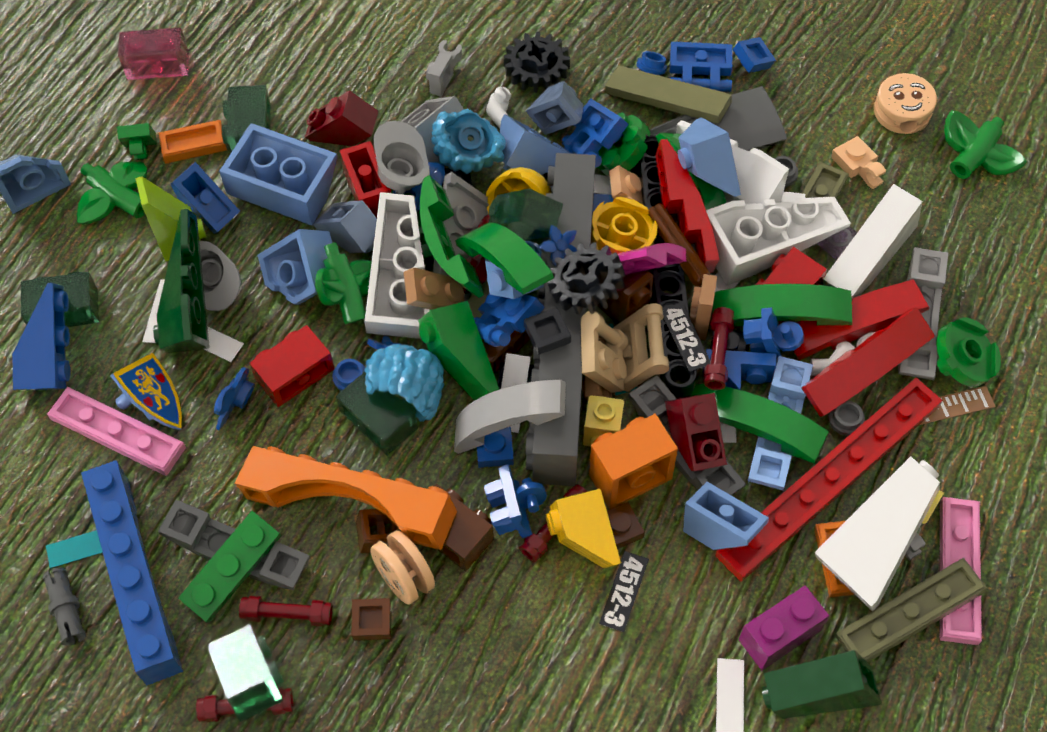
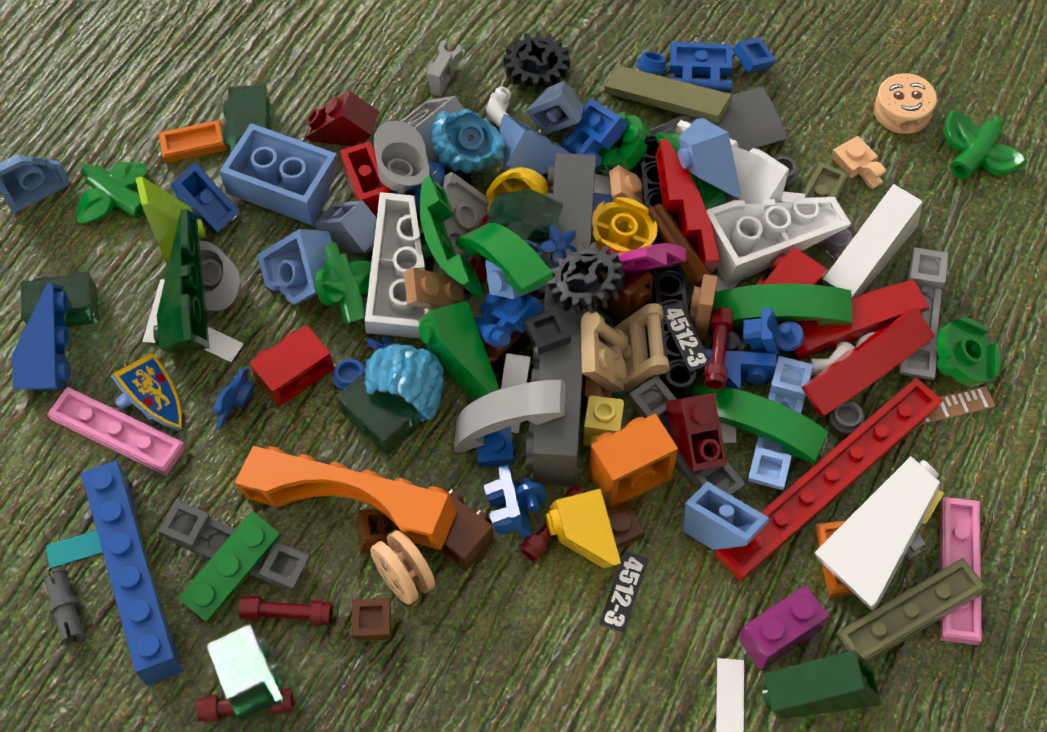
(136, 138): green tile -> none
(153, 53): clear pink brick -> none

